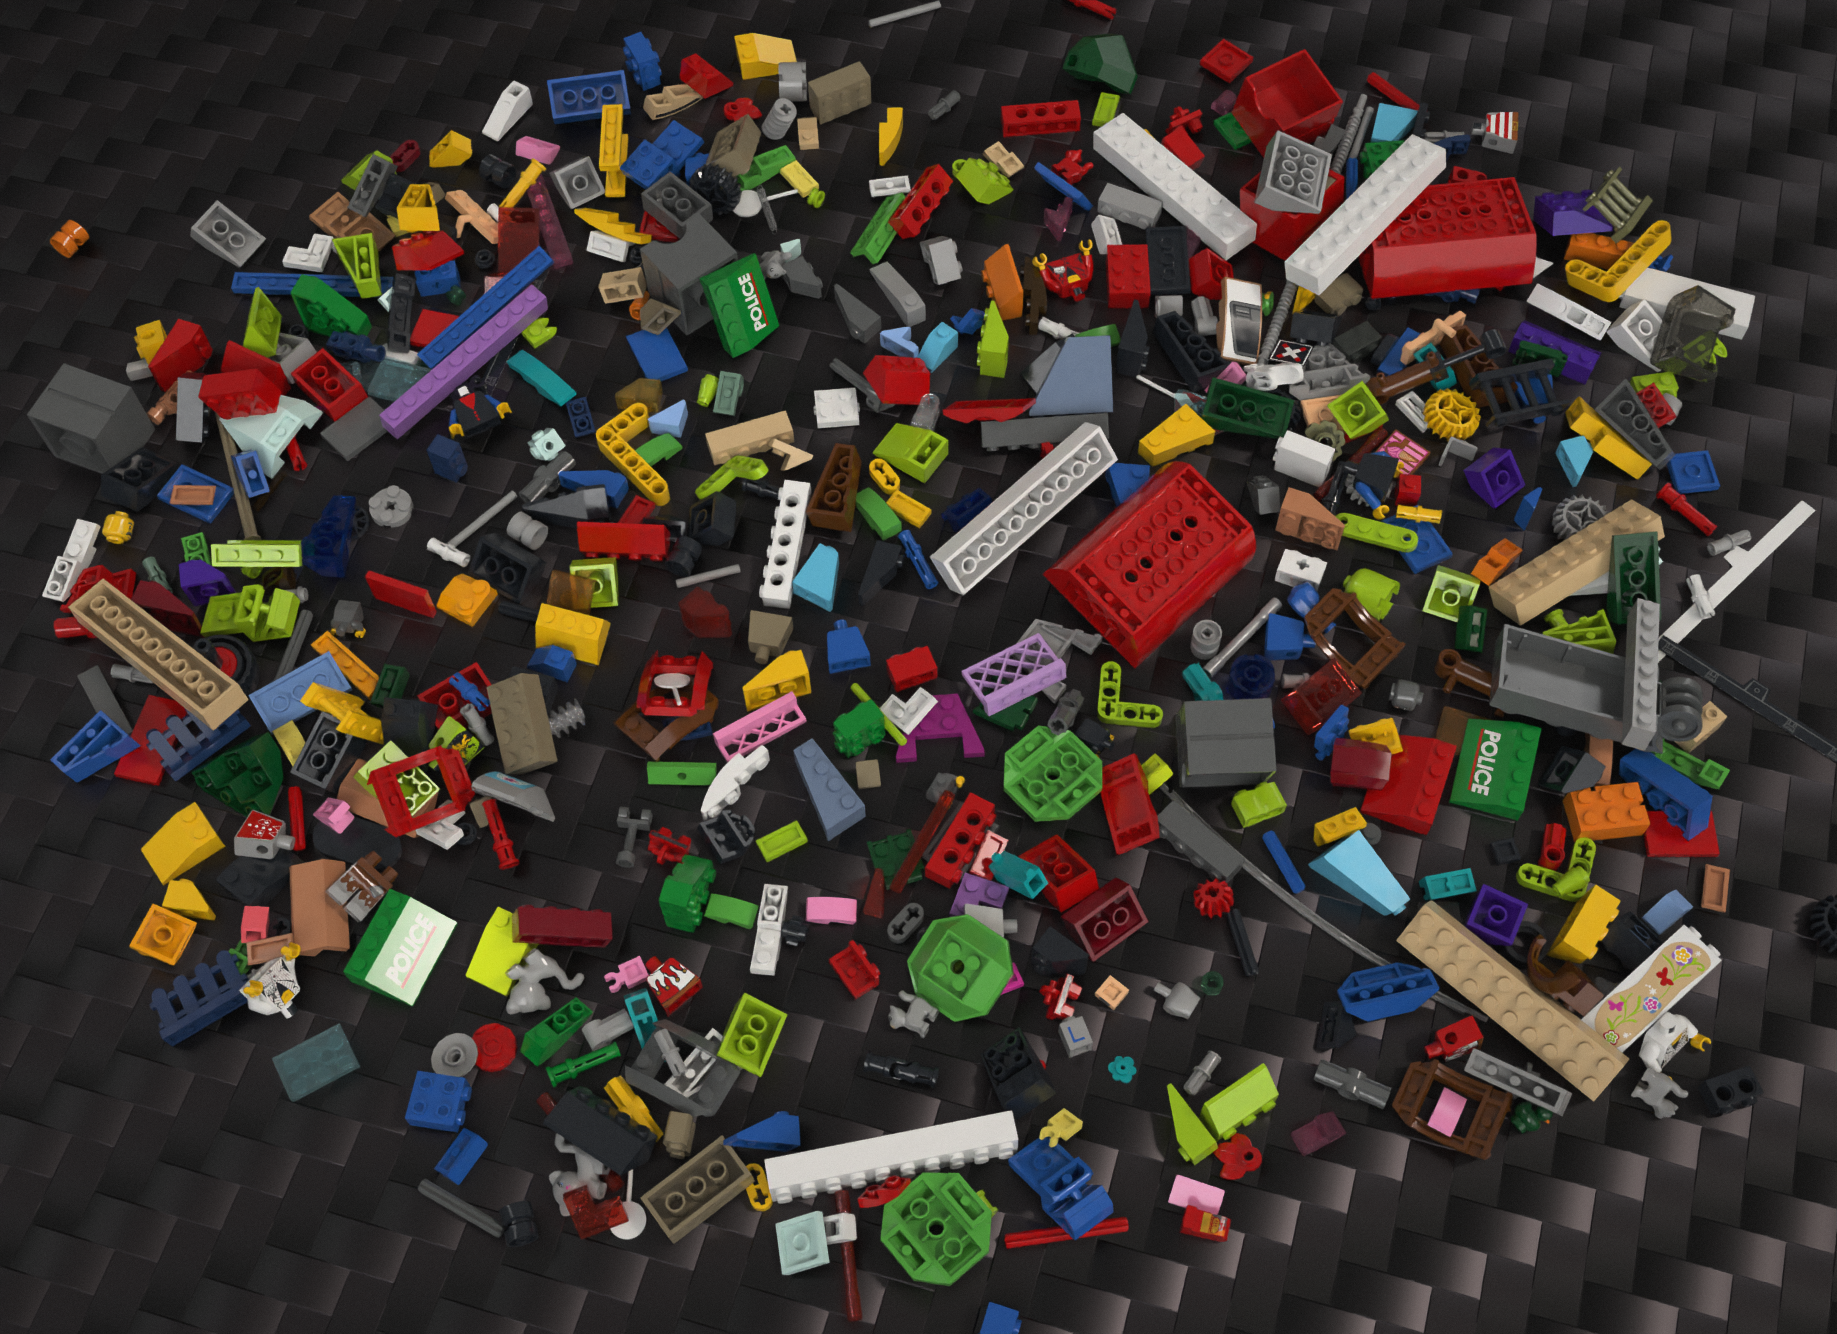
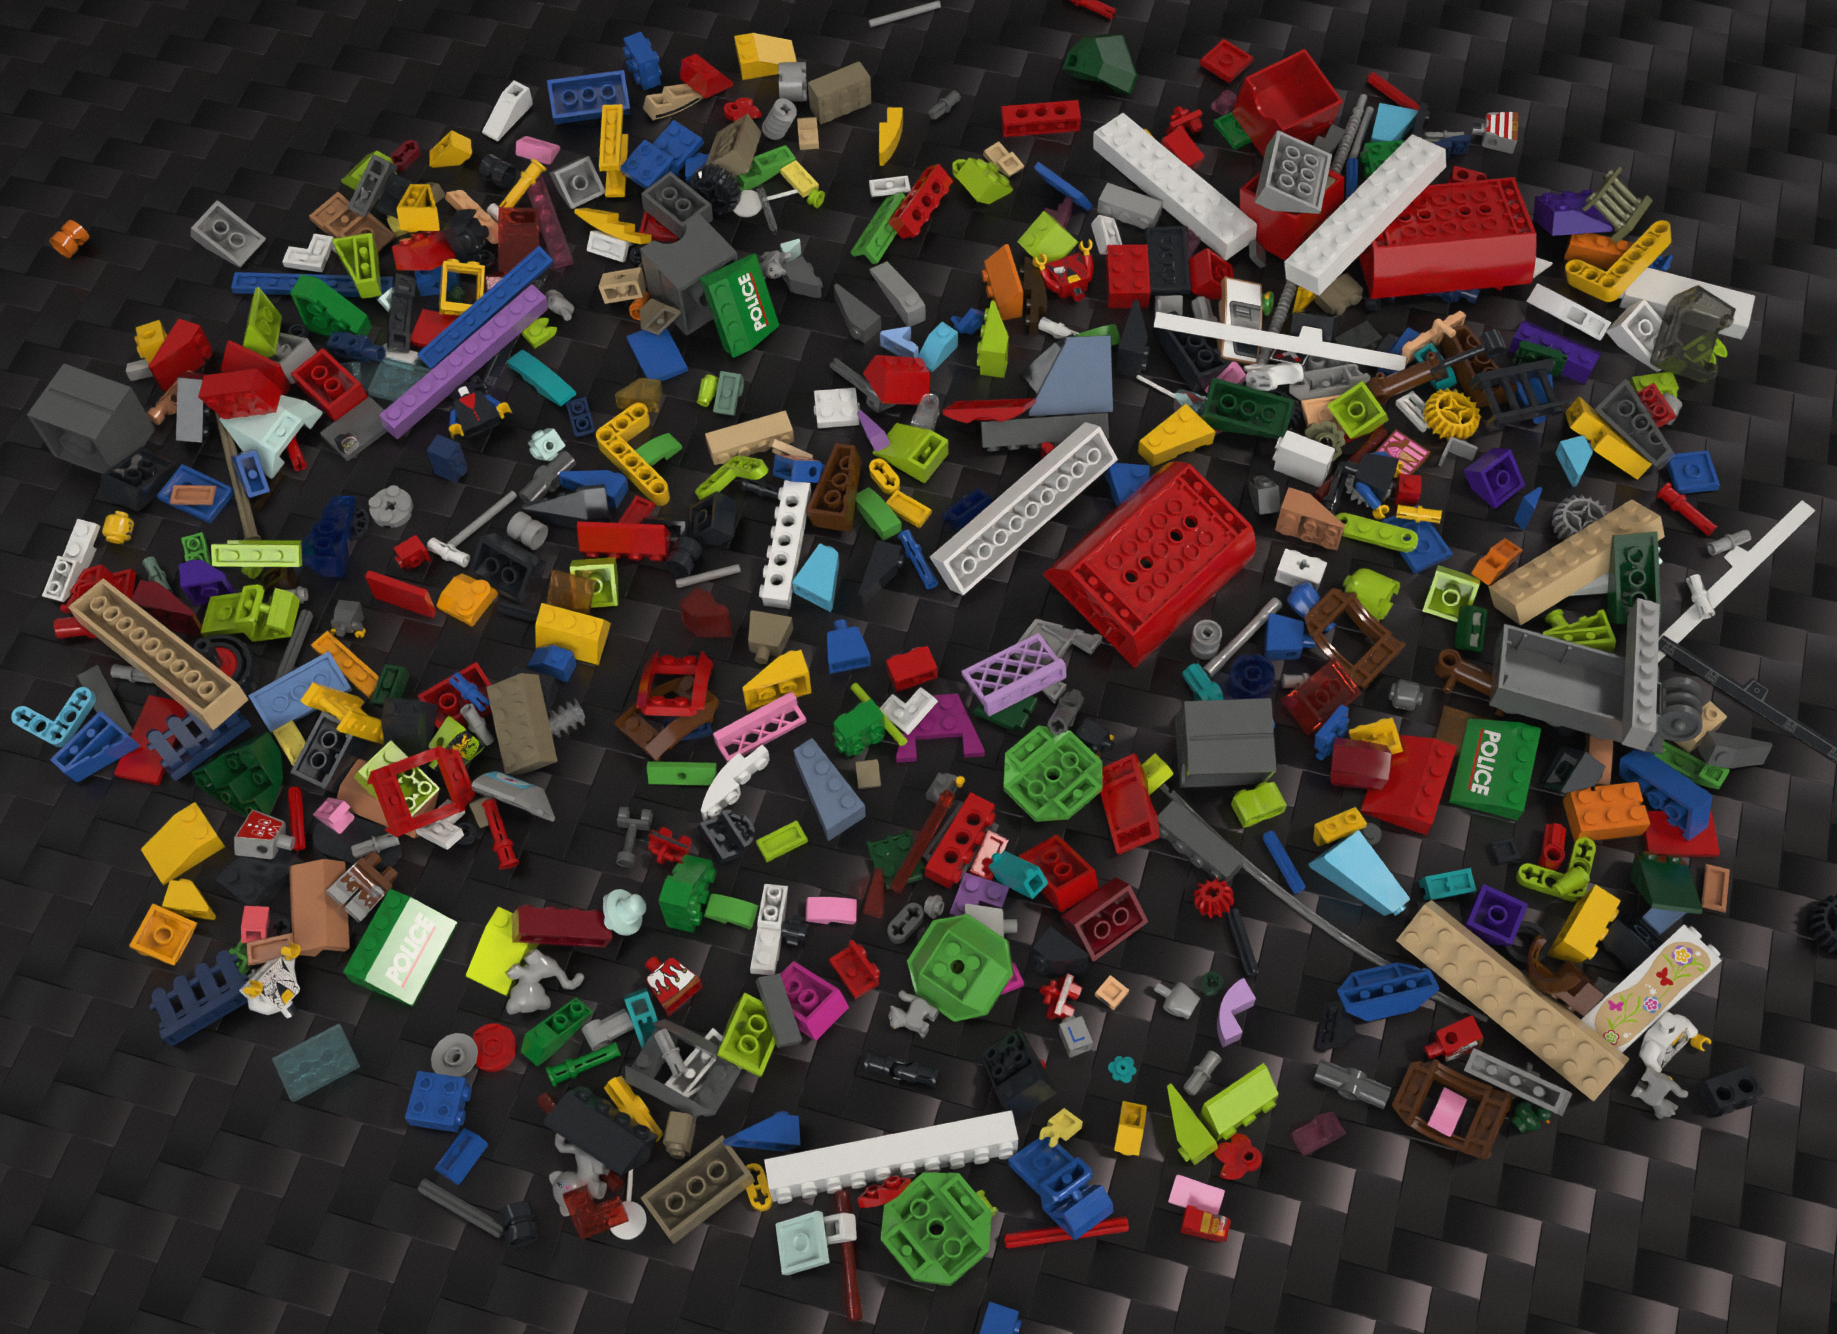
(55, 727): none -> medium azure beam
(345, 441): none -> black tile
(375, 844): none -> light grey axle
(411, 553): none -> red brick
(453, 265): none -> yellow window
(466, 235): none -> black brick
(559, 304): none -> light grey piece
(623, 911): none -> light aqua plate
(631, 973): bright pink plate -> none
(670, 420): light blue slope -> none
(673, 681): white piece -> none
(778, 1010): none -> dark grey tile
(797, 468): none -> blue torso
(812, 1000): none -> dark pink slope
(874, 433): none -> medium lavender slope
(934, 906): none -> light grey plate
(942, 259): light grey brick -> none
(1047, 237): none -> lime slope
(1069, 167): red animal -> none
(1105, 109): lime tile -> none
(1118, 708): lime beam -> none
(1130, 1128): none -> yellow slope
(1236, 1000): none -> lavender brick
(1257, 253): none -> dark grey tile
(1307, 343): none -> white sticker
(1665, 882): none -> dark green slope
(1732, 751): none -> dark grey slope

